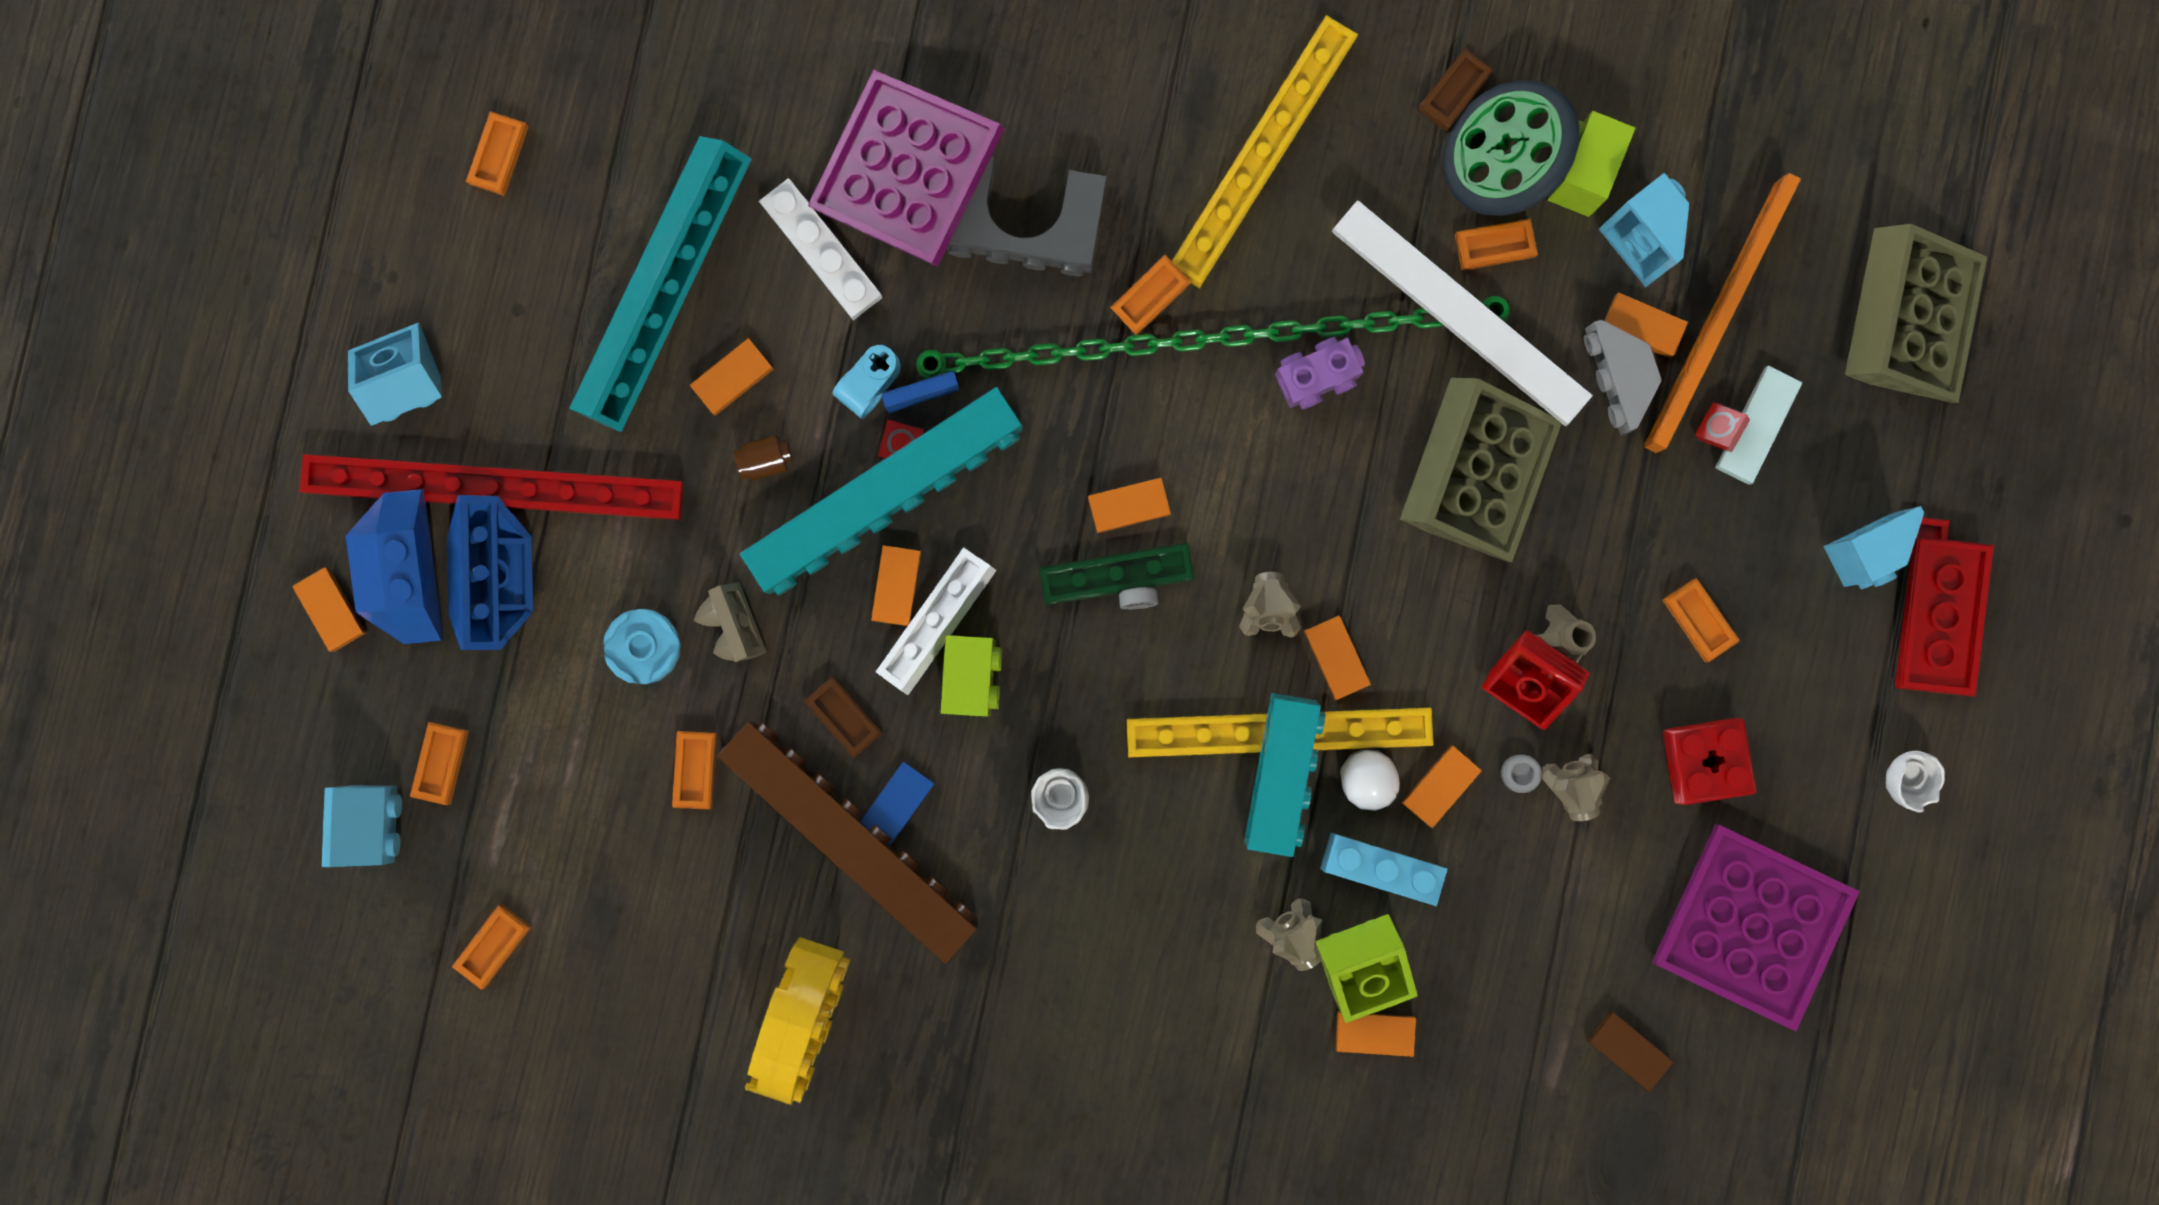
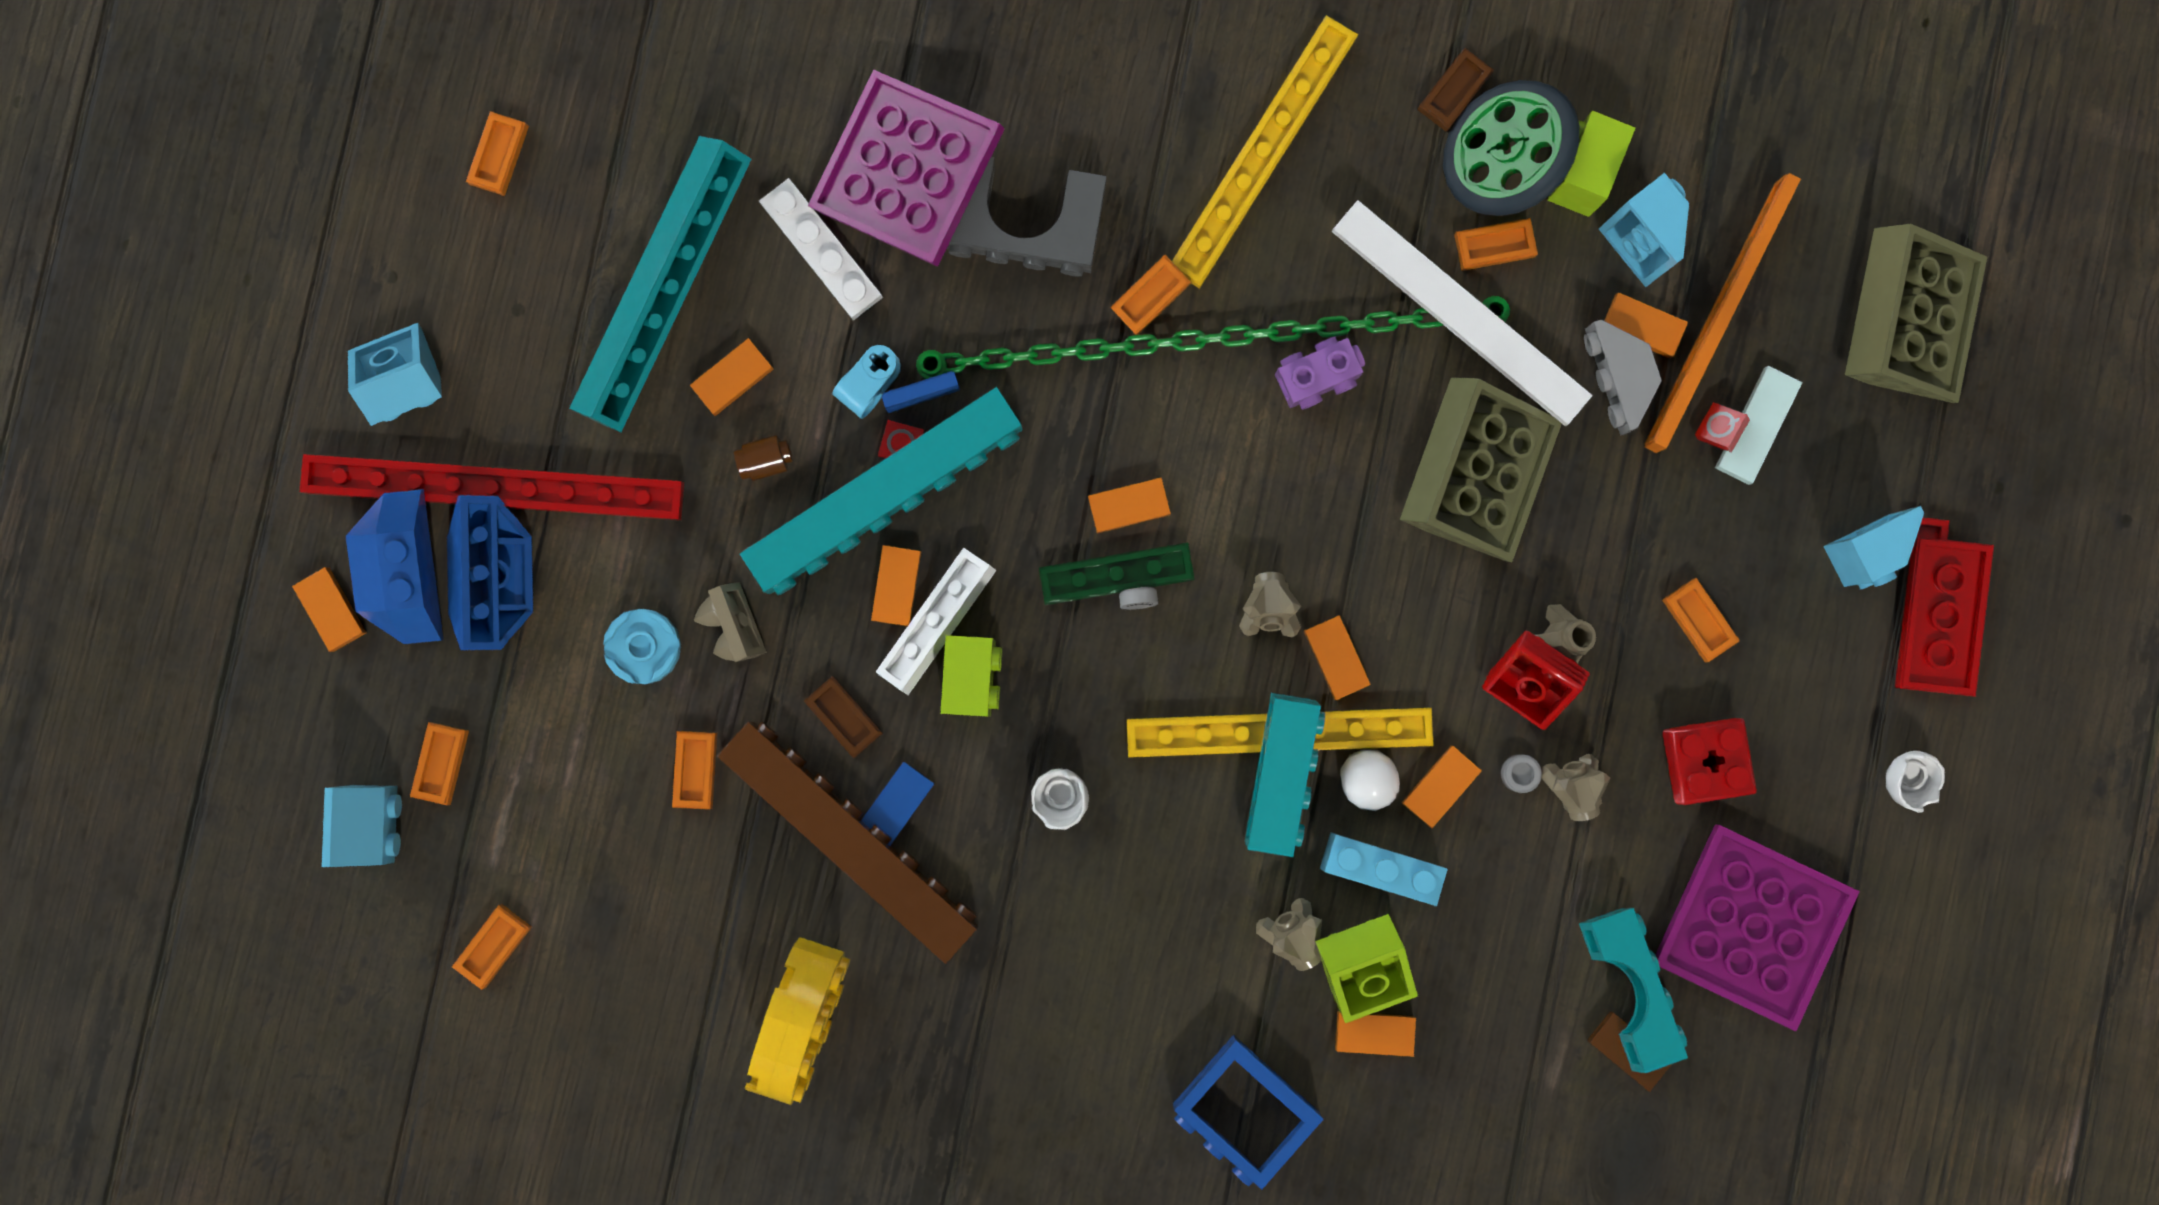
(1218, 1144): none -> blue window
(1651, 1035): none -> teal arch

